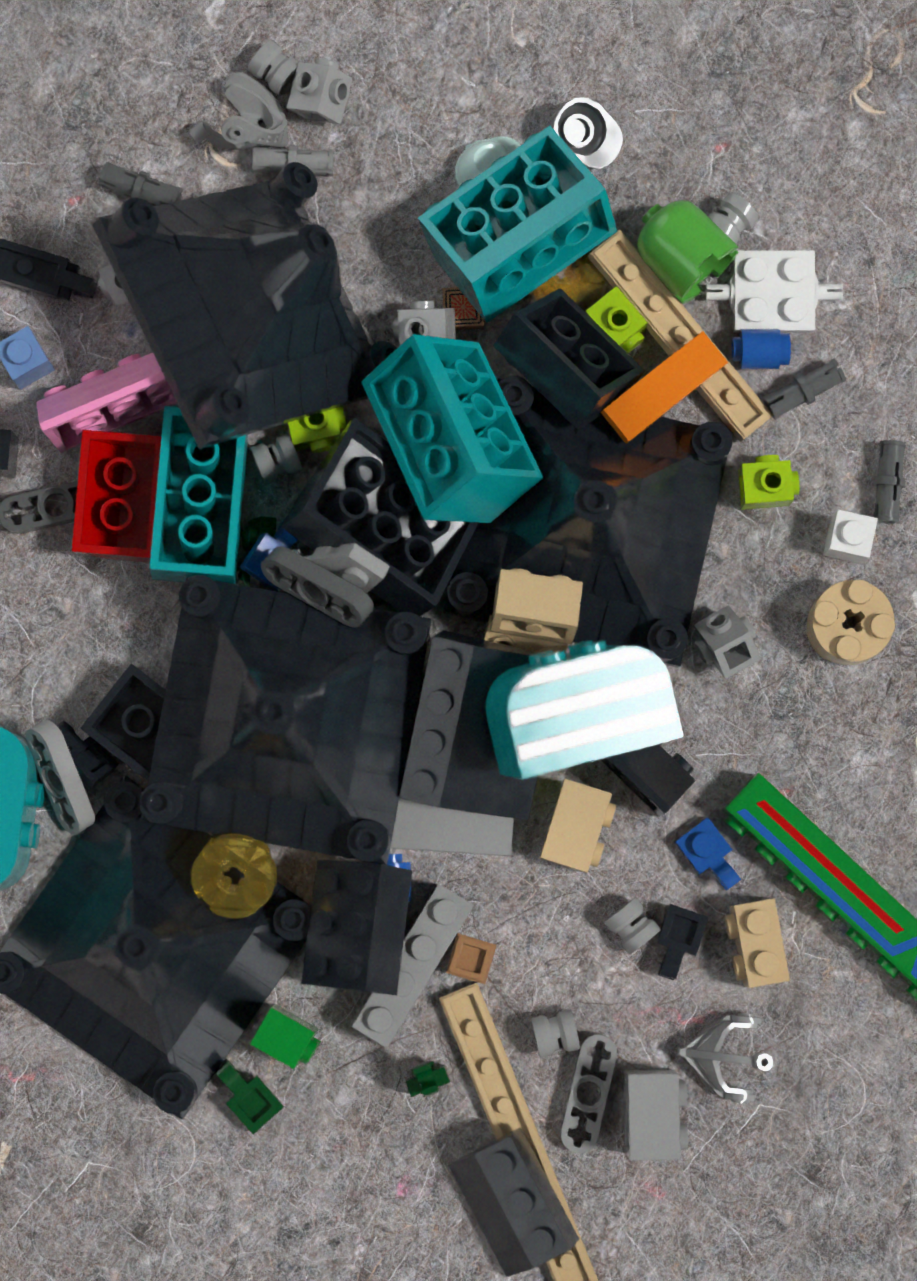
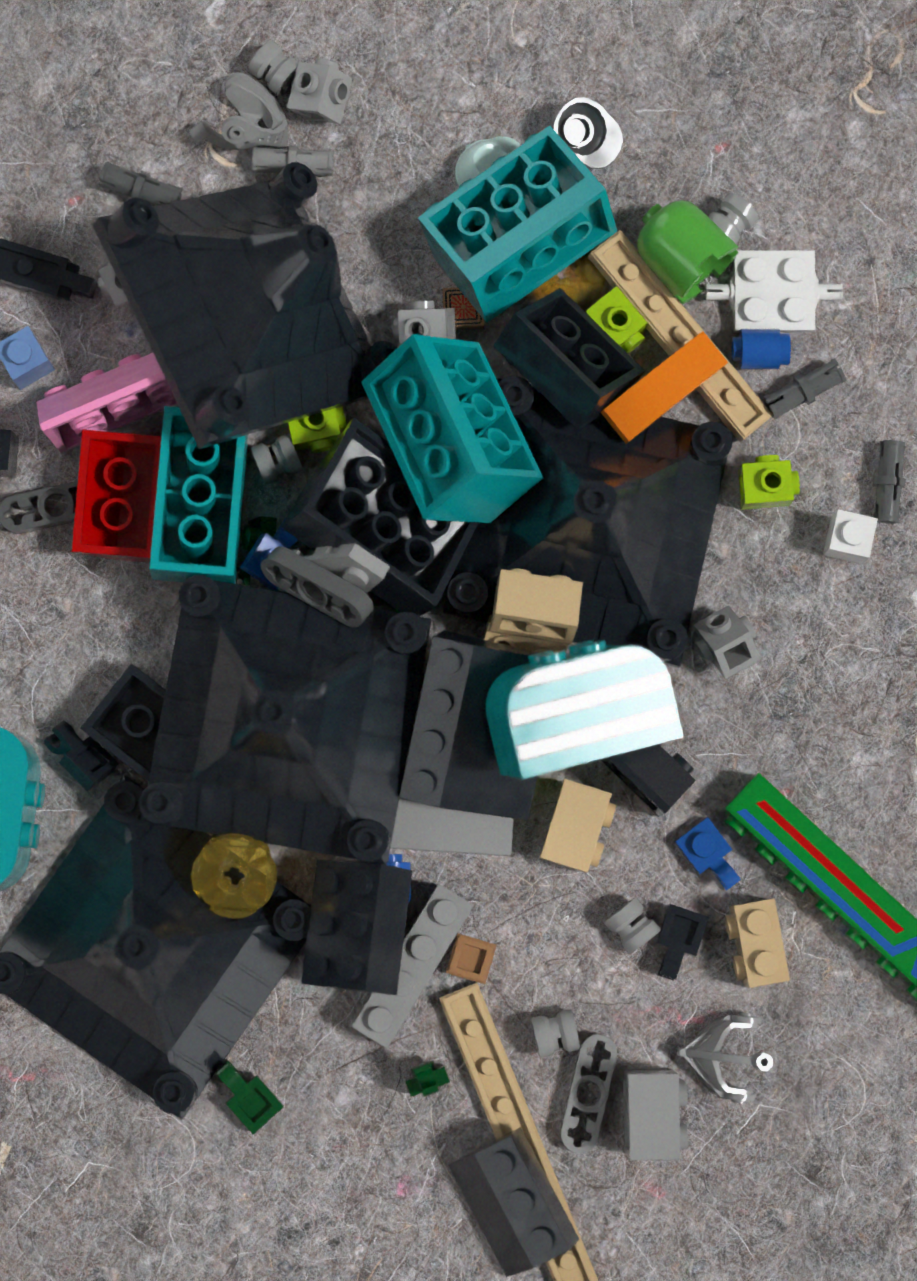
(60, 777): light grey beam -> none
(286, 1037): green brick -> none
(851, 599): tan brick -> none

